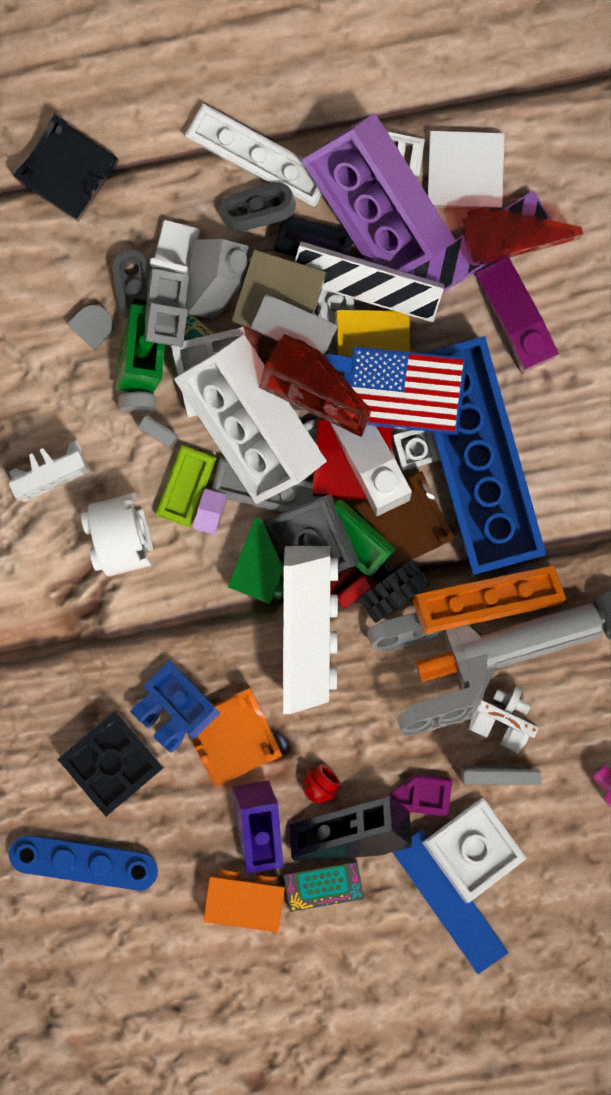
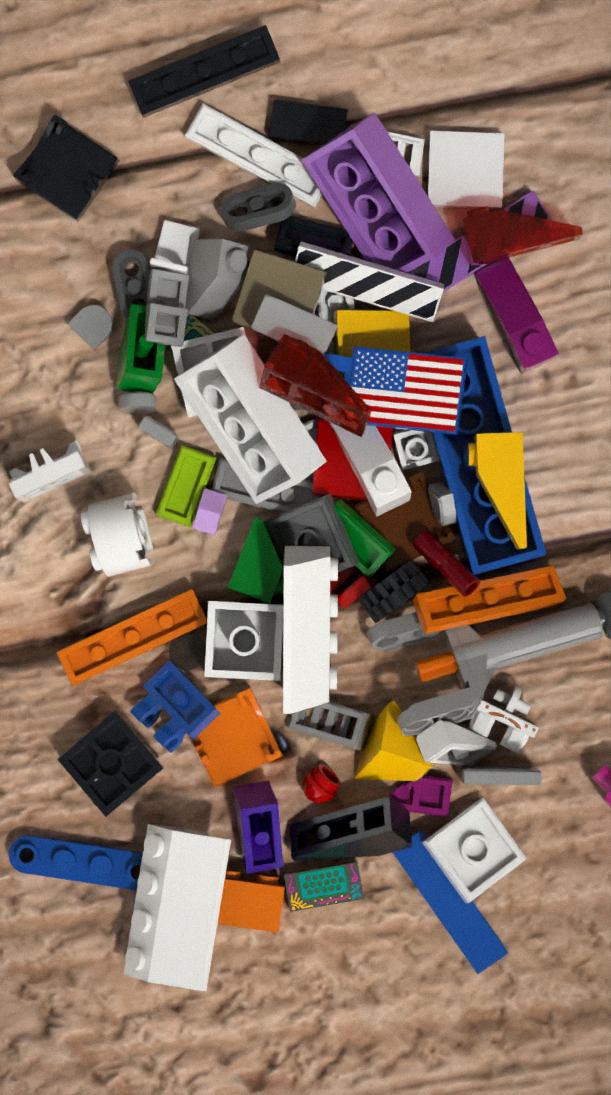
(132, 637): none -> orange plate
(177, 907): none -> white slope
(187, 651): none -> clear smoke tile
(204, 71): none -> black plate
(244, 640): none -> white brick
(306, 122): none -> black tile
(360, 732): none -> light grey slope
(389, 752): none -> yellow slope
(442, 504): none -> light grey tile
(450, 567): none -> dark red piece
(453, 744): none -> white slope
(500, 471): none -> yellow slope

